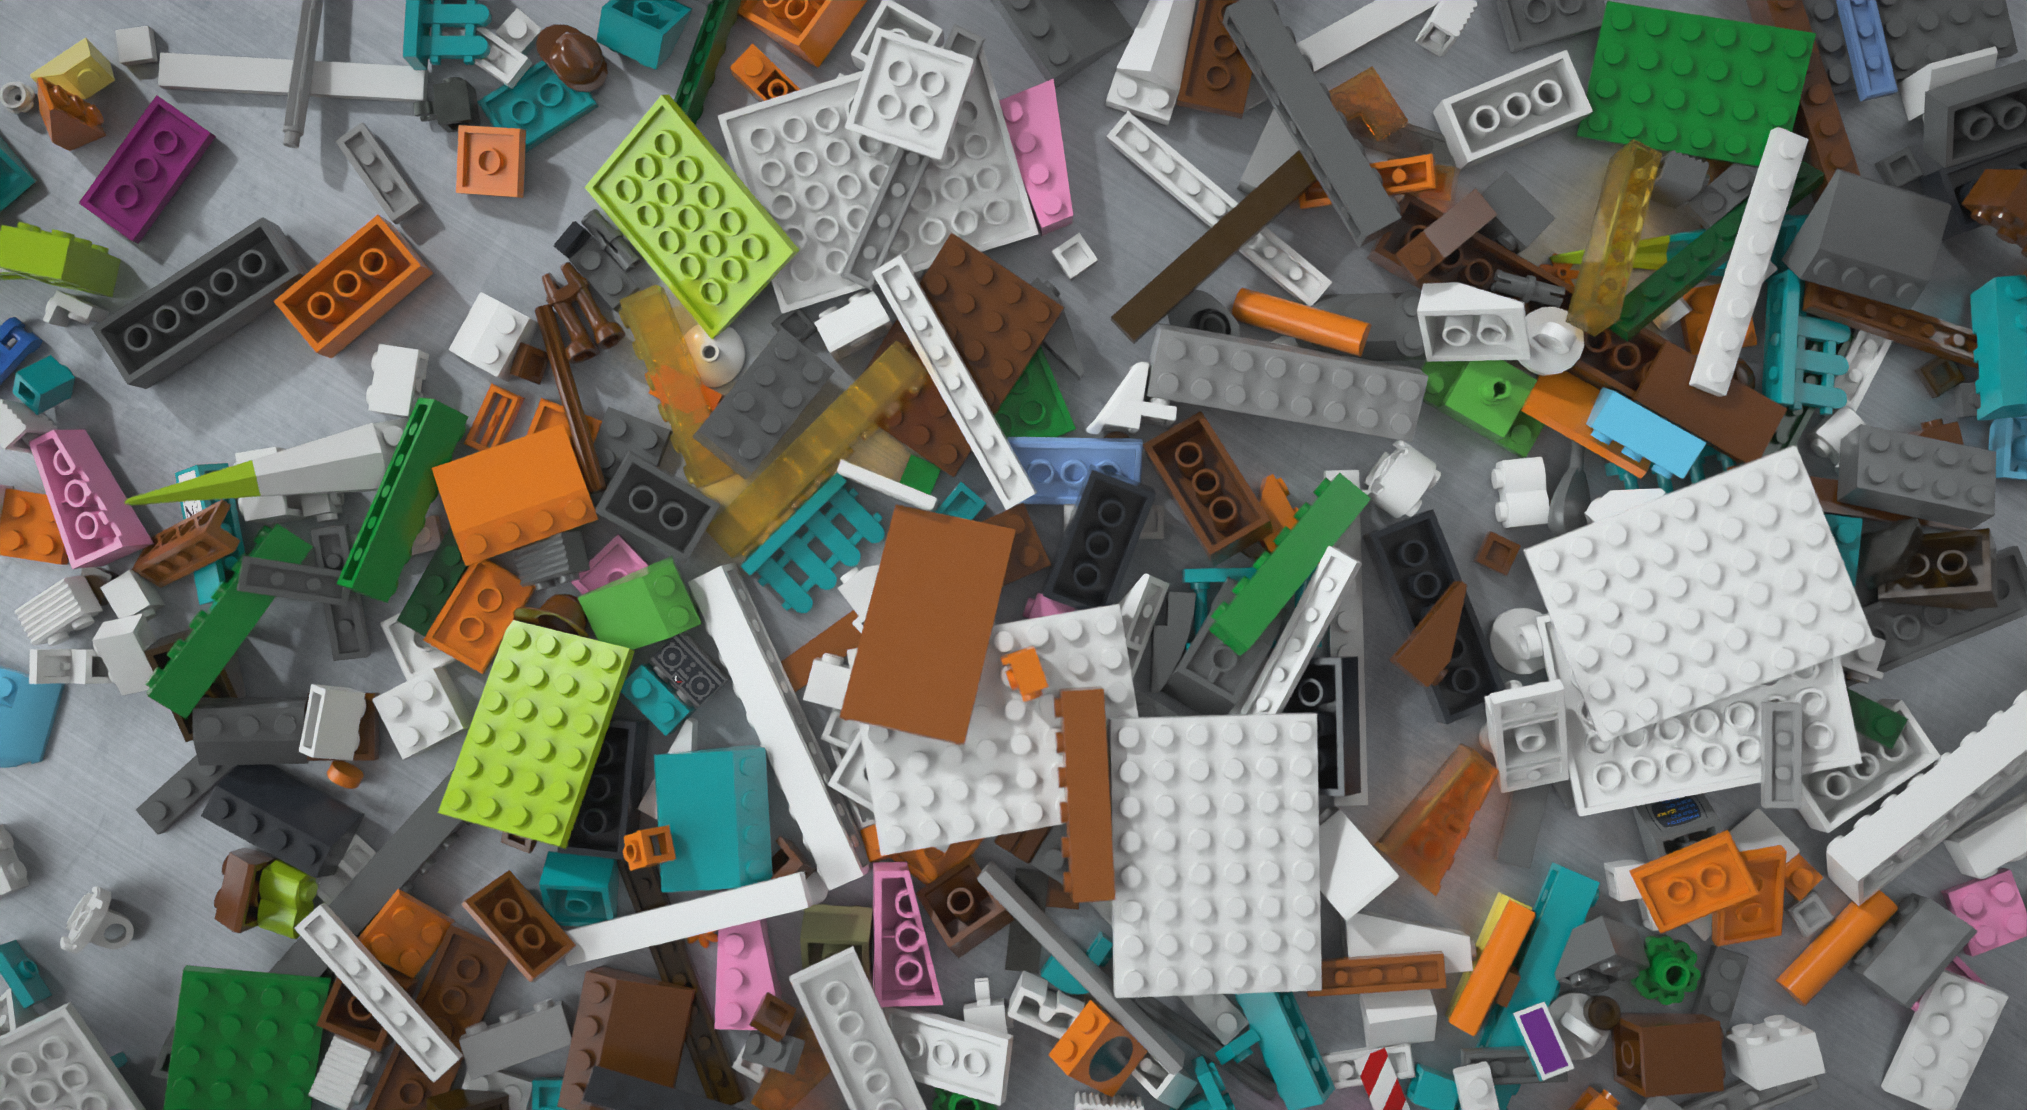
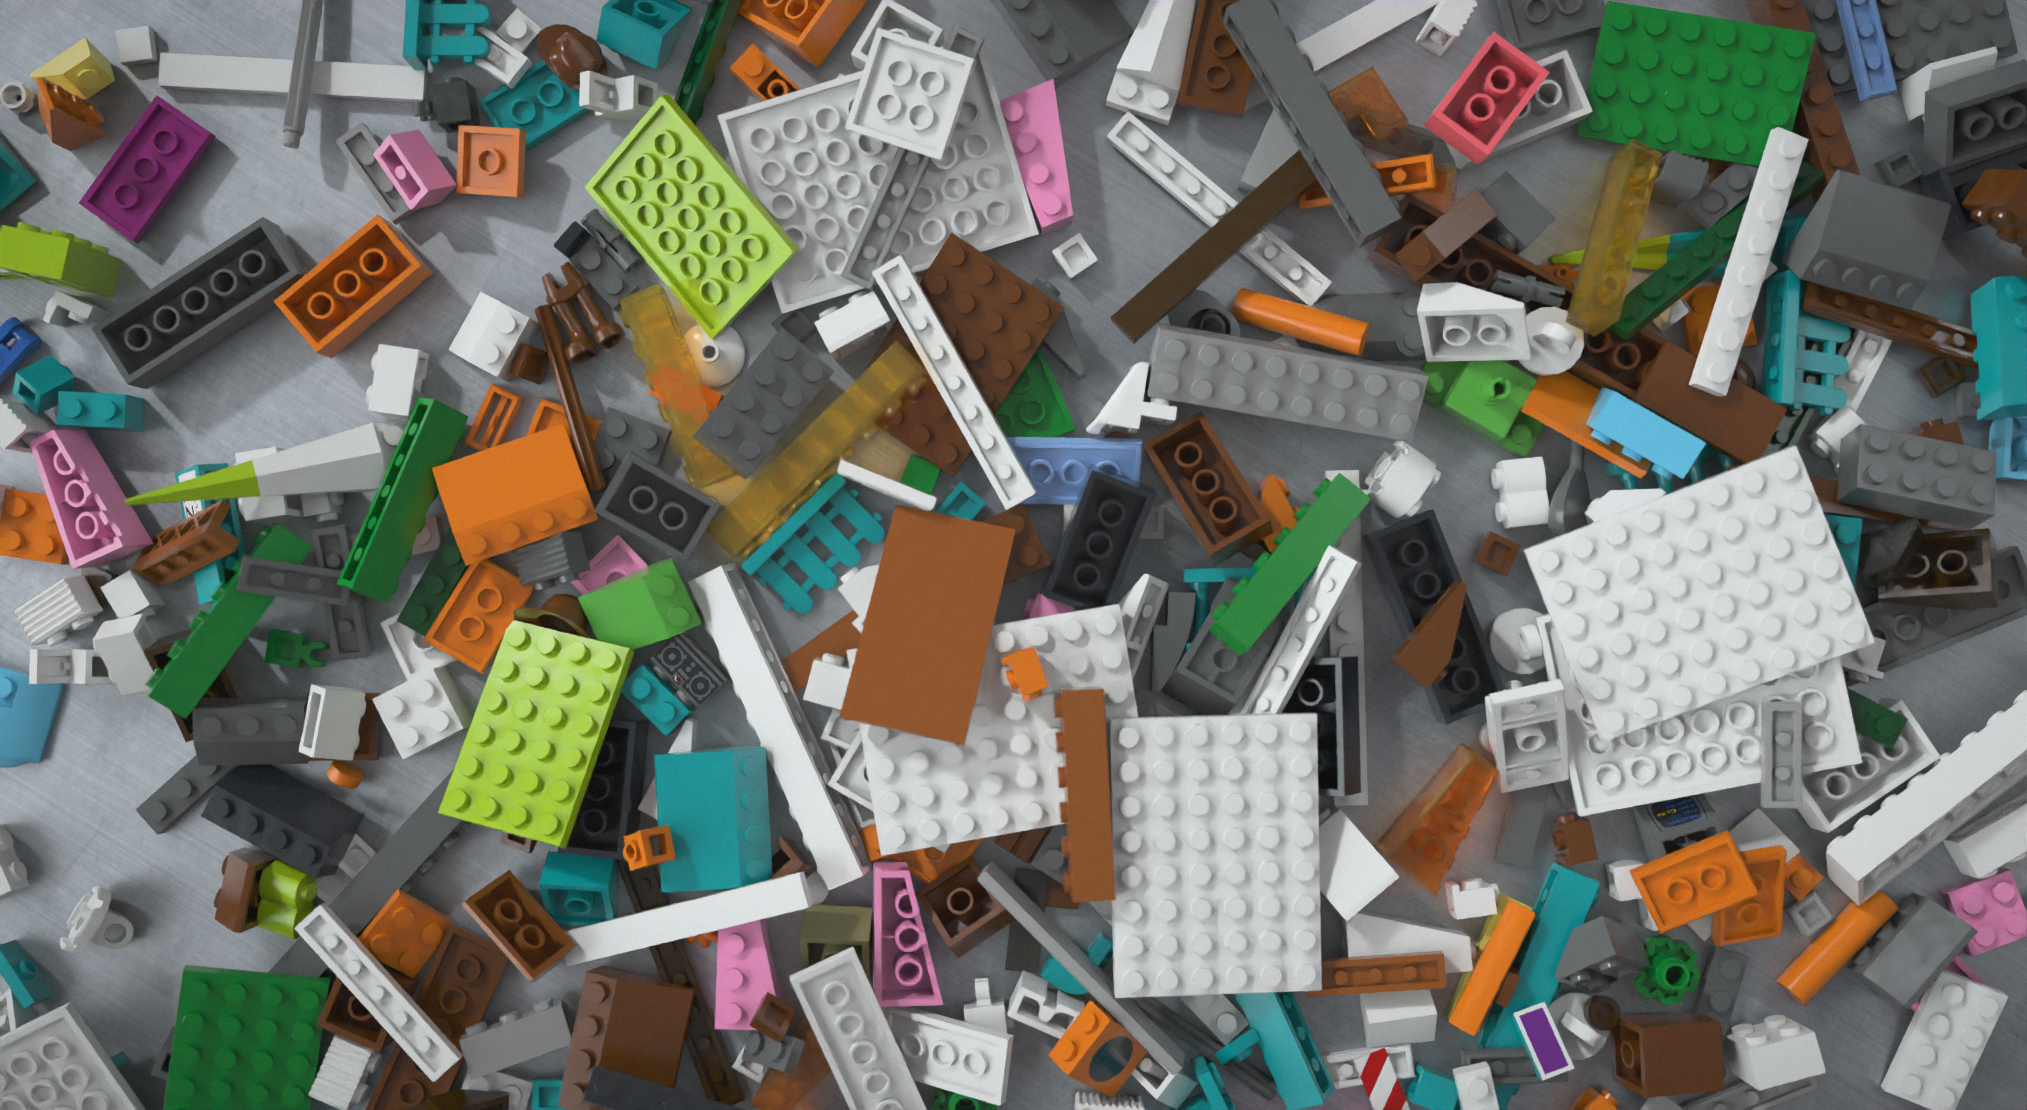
(100, 411): none -> teal brick
(291, 649): none -> green plate
(414, 169): none -> bright pink brick
(617, 98): none -> white brick
(1471, 898): none -> white brick
(1486, 98): none -> coral brick
(1573, 839): none -> reddish brown brick

